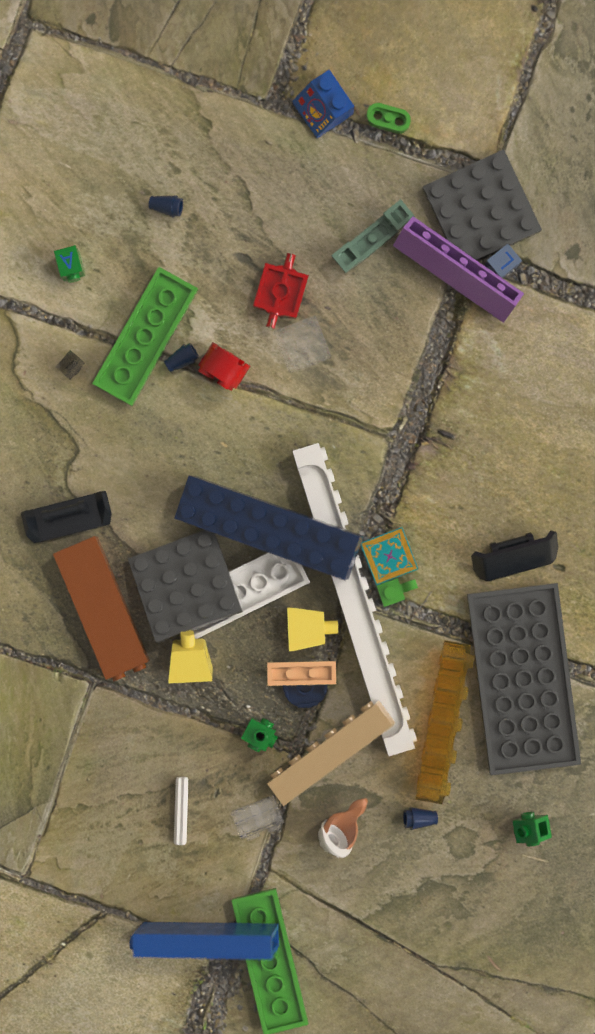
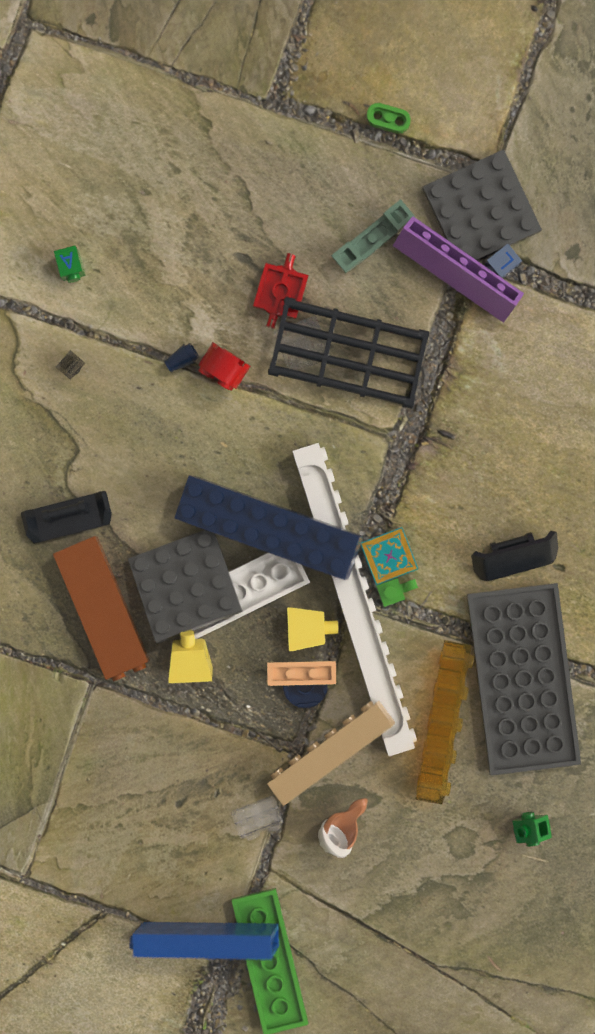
(145, 336): bright green plate -> none
(167, 205): dark blue cone -> none
(181, 806): white axle -> none
(255, 726): green brick -> none
(323, 104): blue slope -> none
(372, 347): none -> black door
(418, 818): dark blue cone -> none

